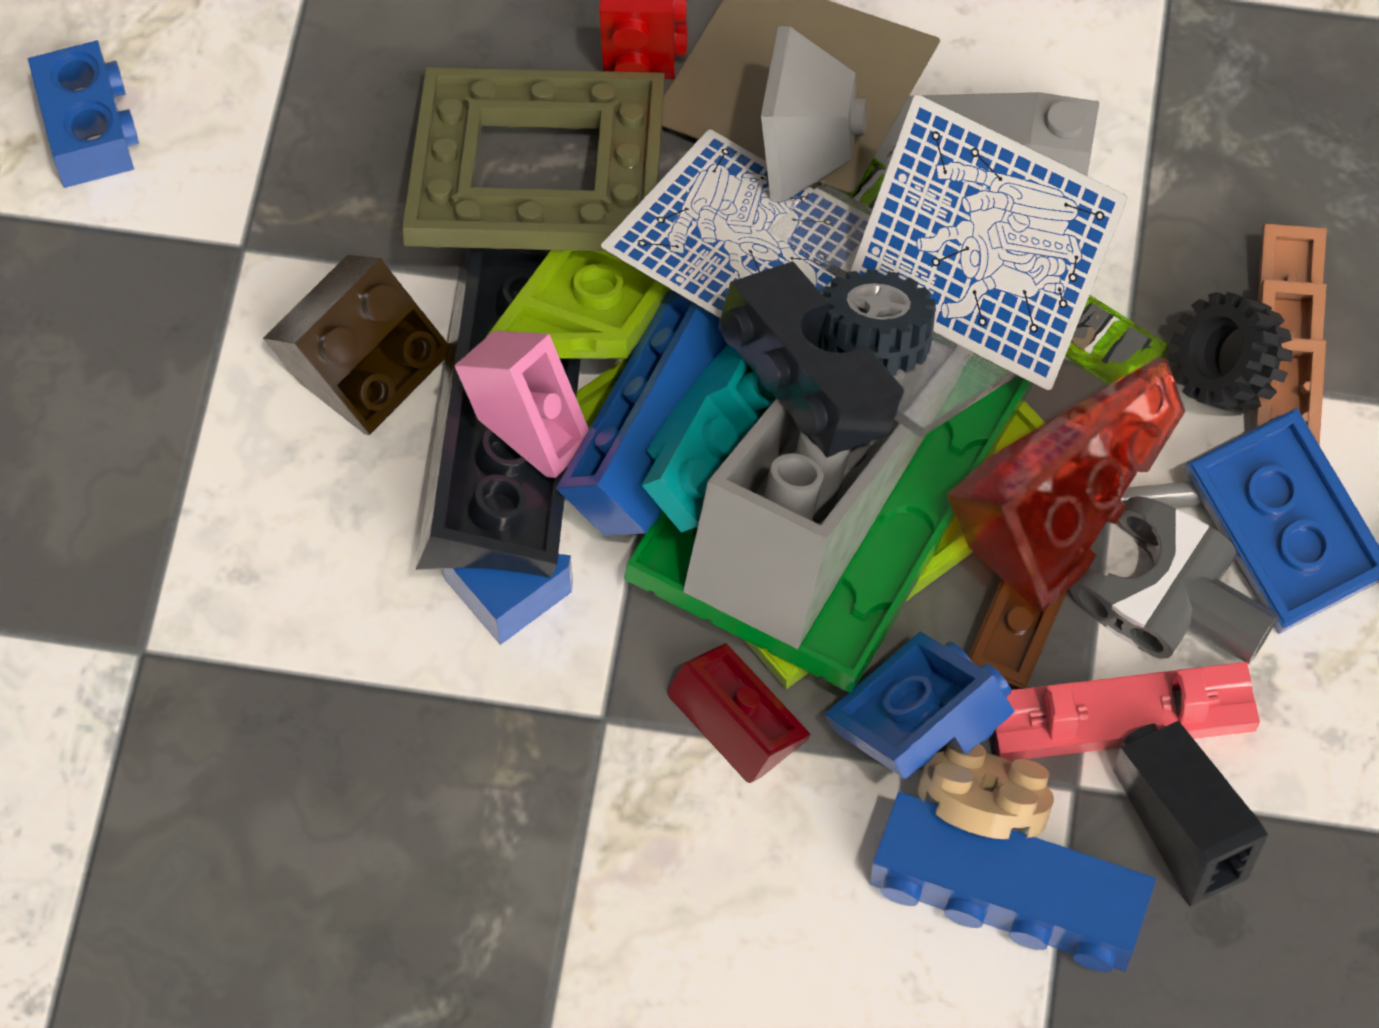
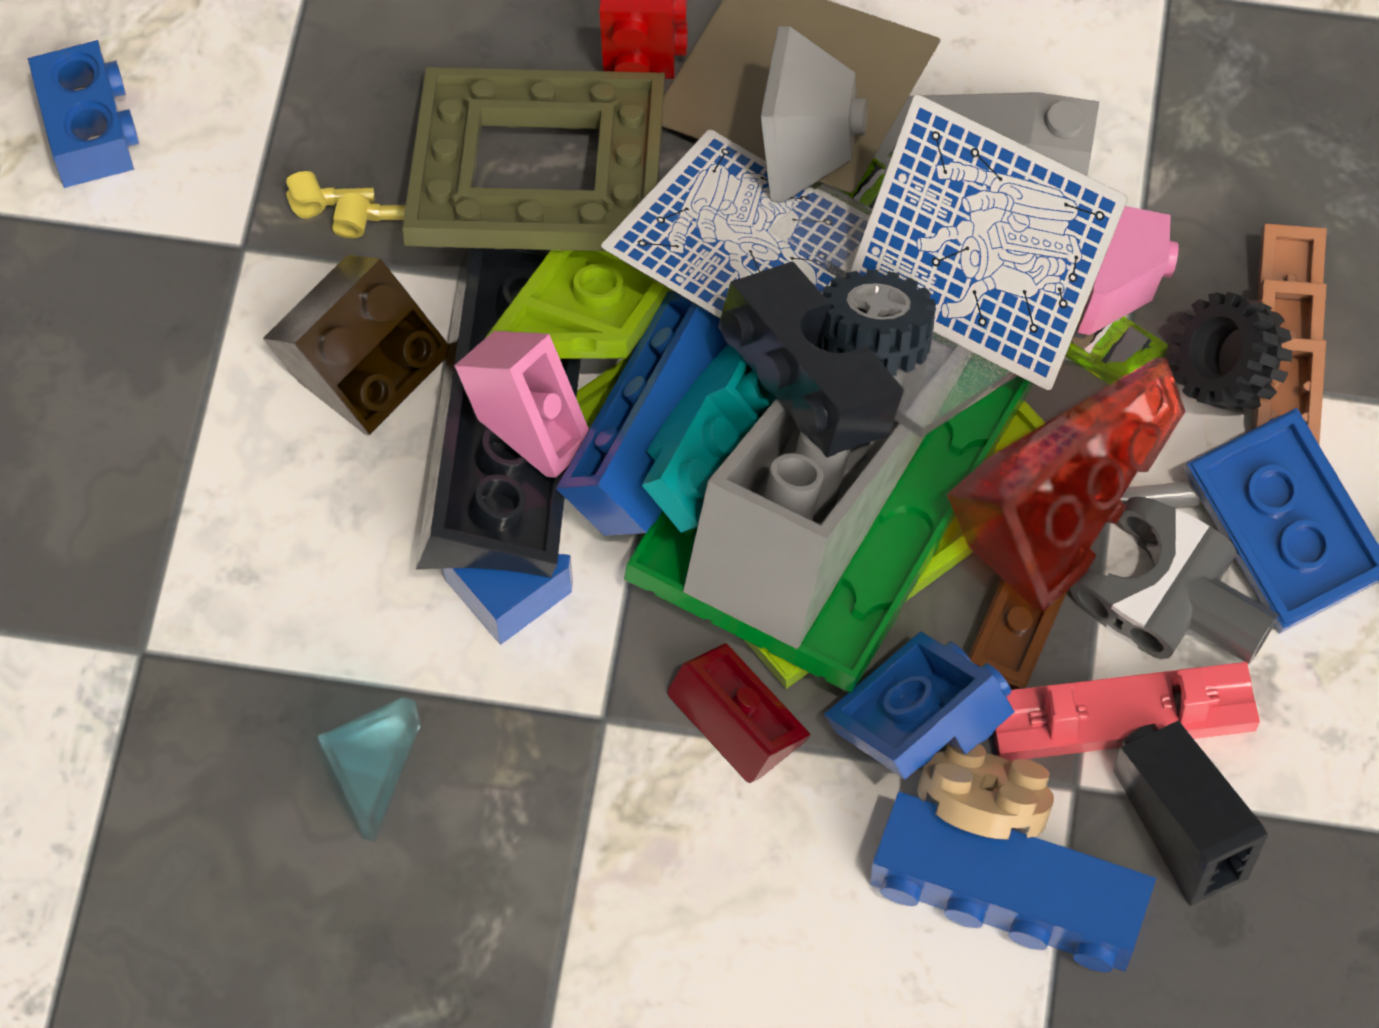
(310, 200): none -> light yellow hand
(354, 211): none -> light yellow hand
(369, 760): none -> clear light blue slope
(1131, 268): none -> bright pink slope

